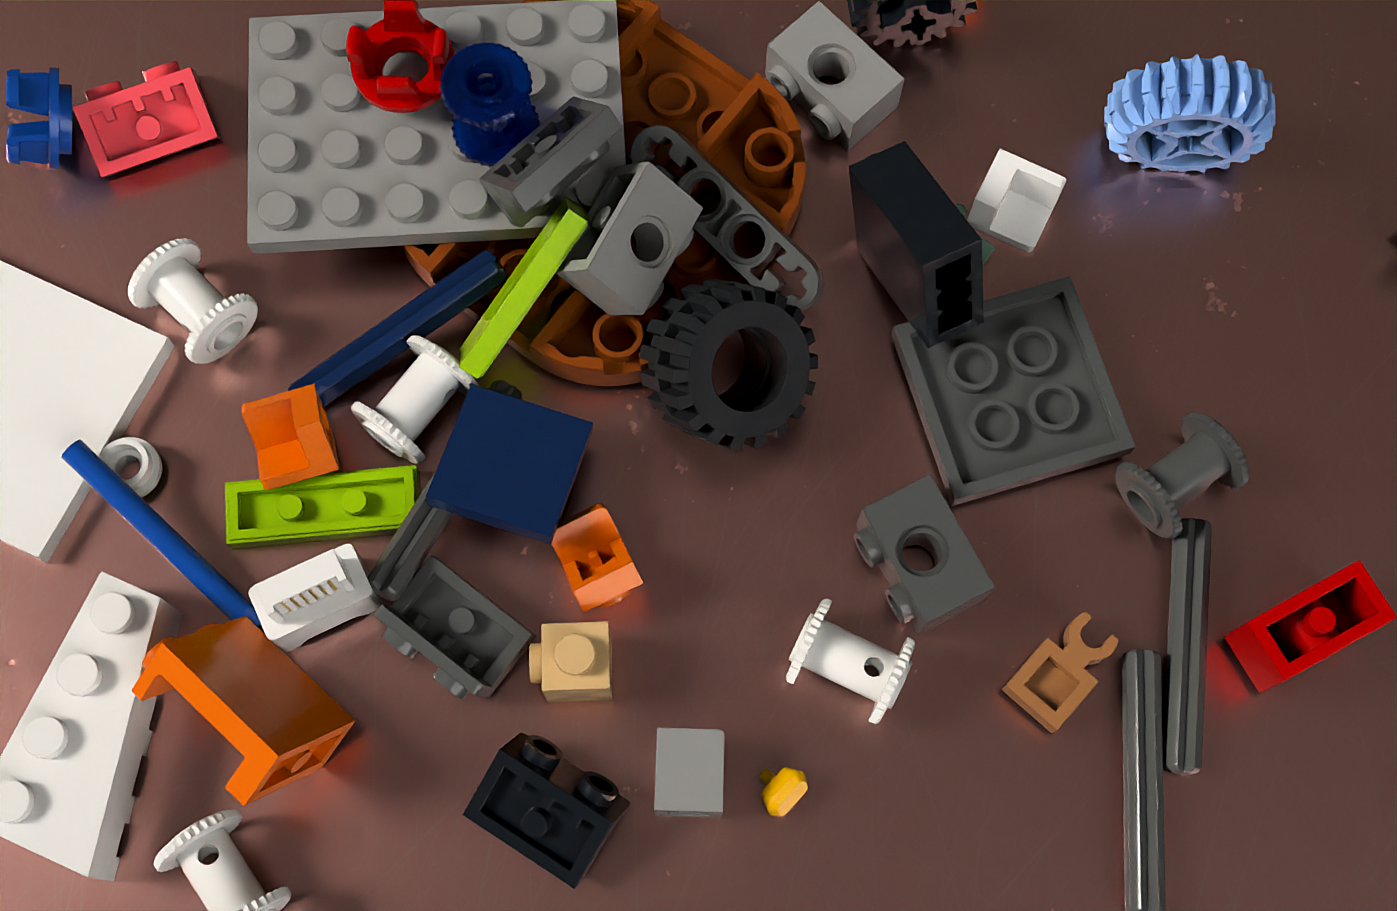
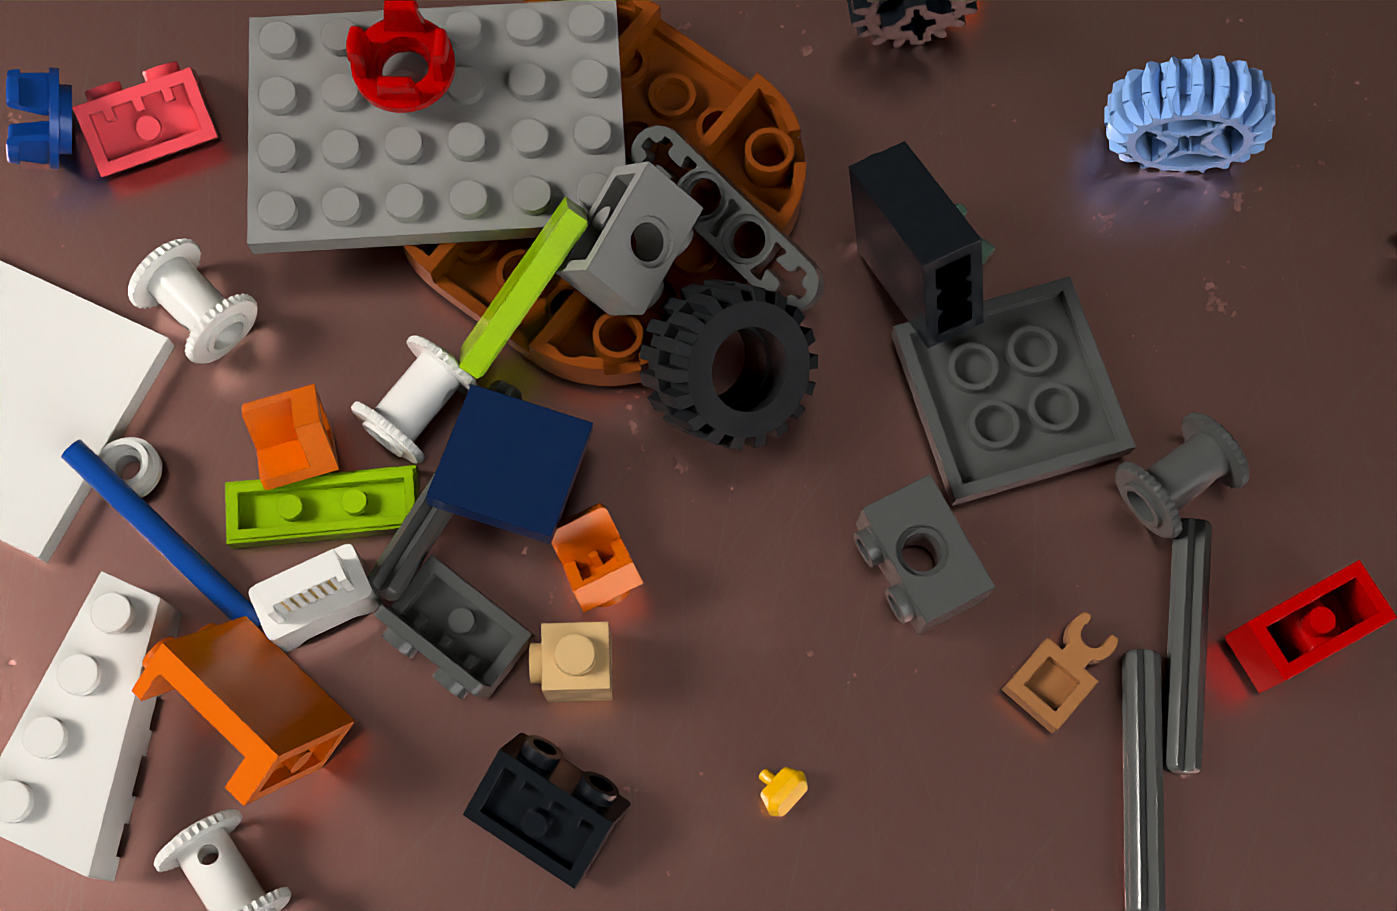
(417, 317): dark blue axle -> none
(488, 111): clear blue hose -> none
(550, 159): dark grey bracket -> none
(689, 772): light grey panel -> none
(824, 46): light grey brick -> none
(842, 658): white hose -> none
(1015, 200): white panel -> none

